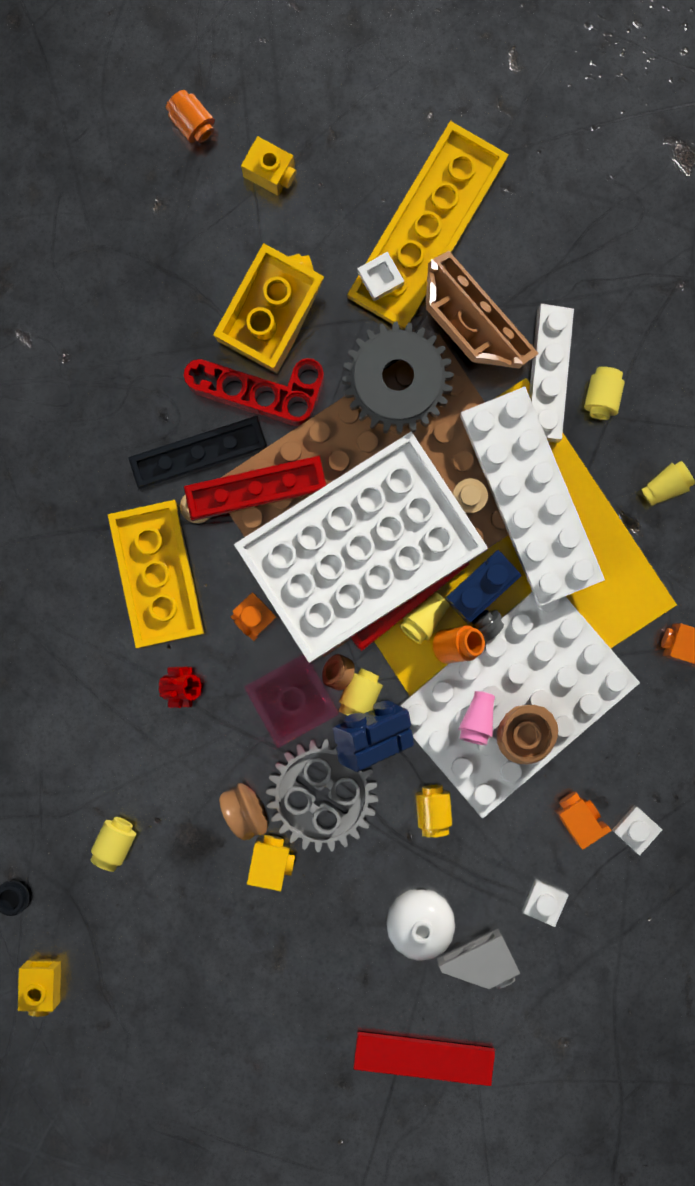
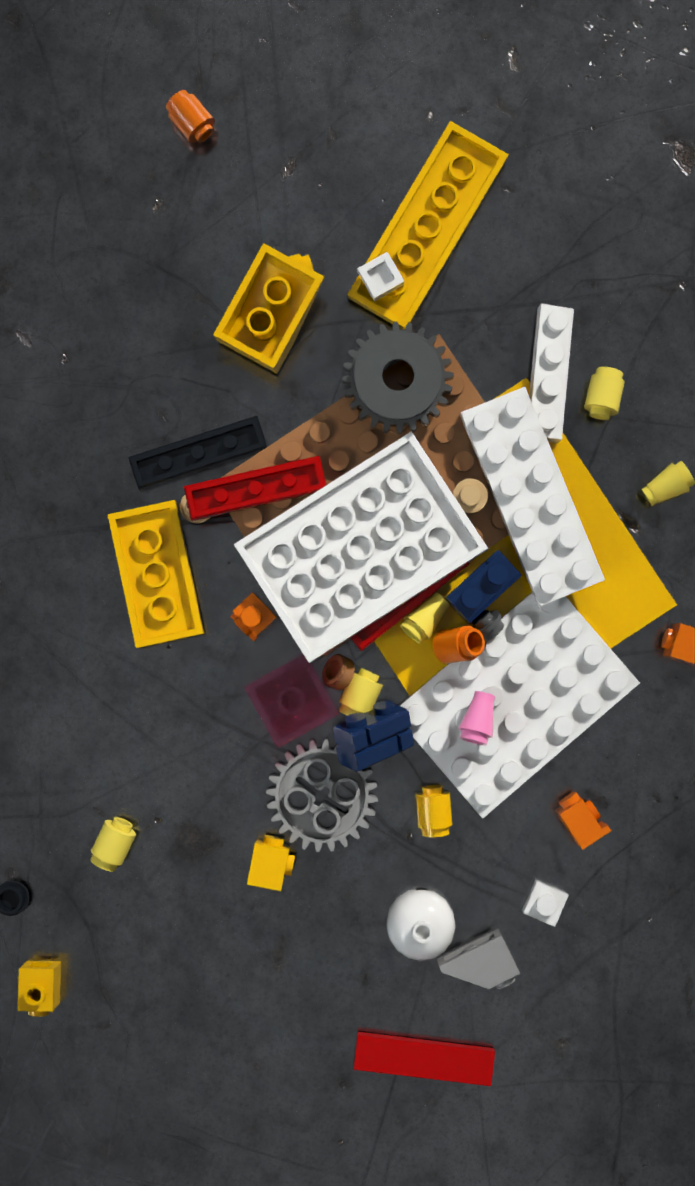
(179, 687): red gear -> none
(244, 812): medium nougat piece -> none
(253, 386): red beam -> none
(269, 166): yellow brick -> none
(473, 317): medium nougat wedge -> none
(527, 734): medium nougat piece -> none
(637, 829): white plate -> none

